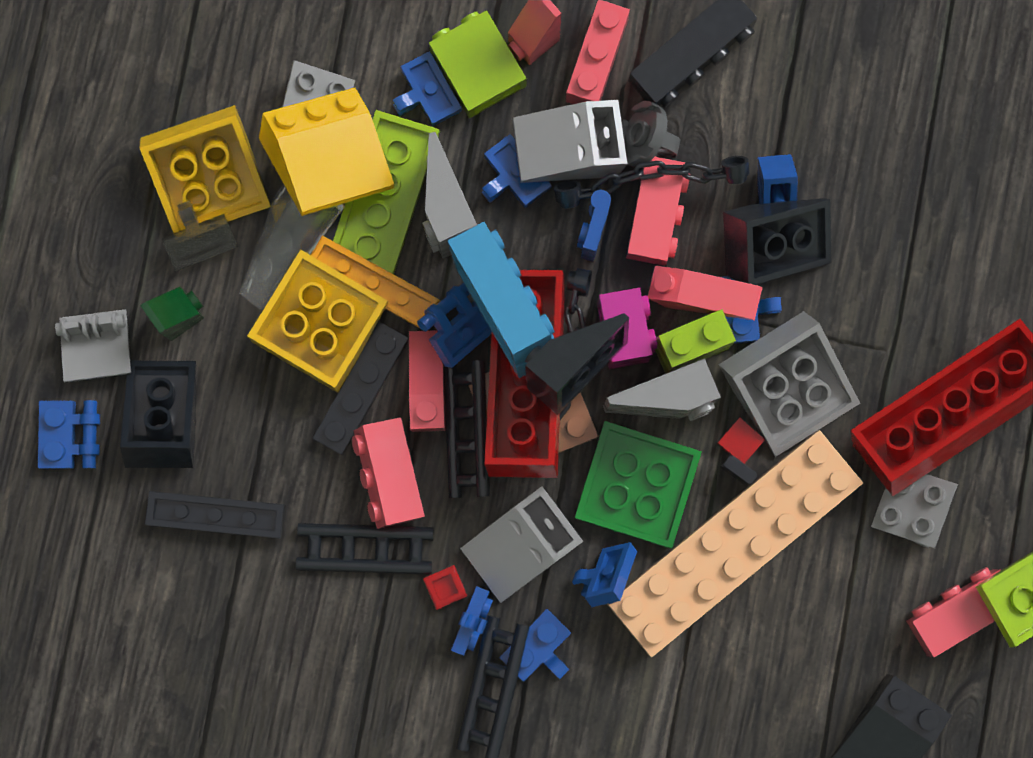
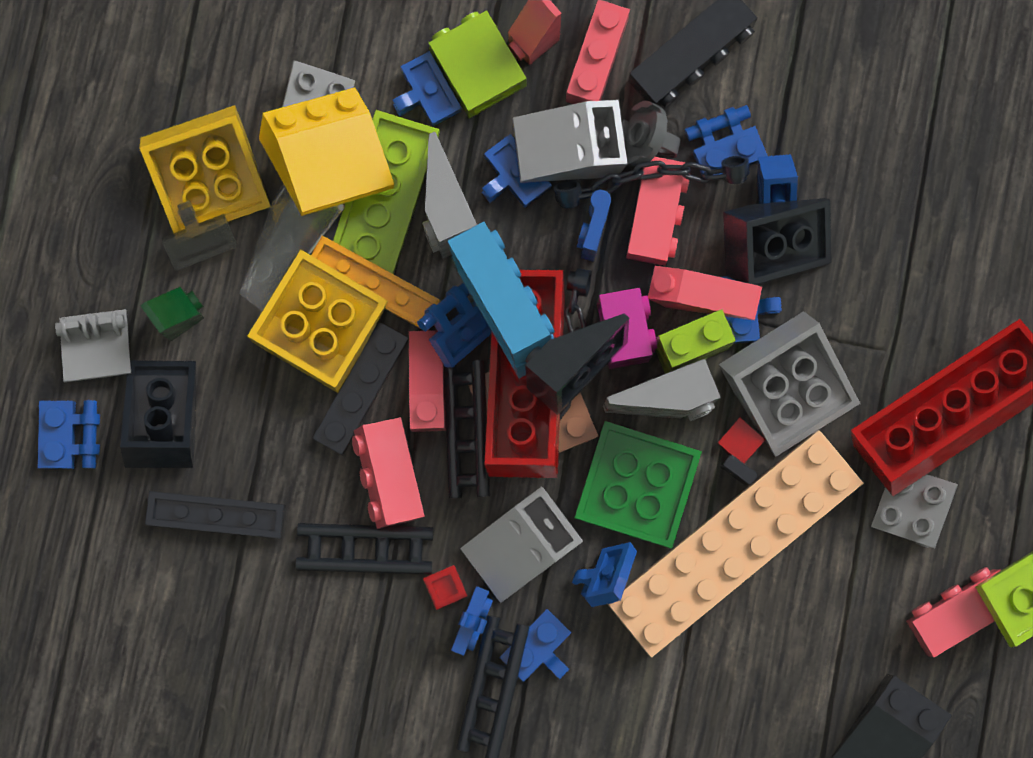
(739, 143): none -> blue plate

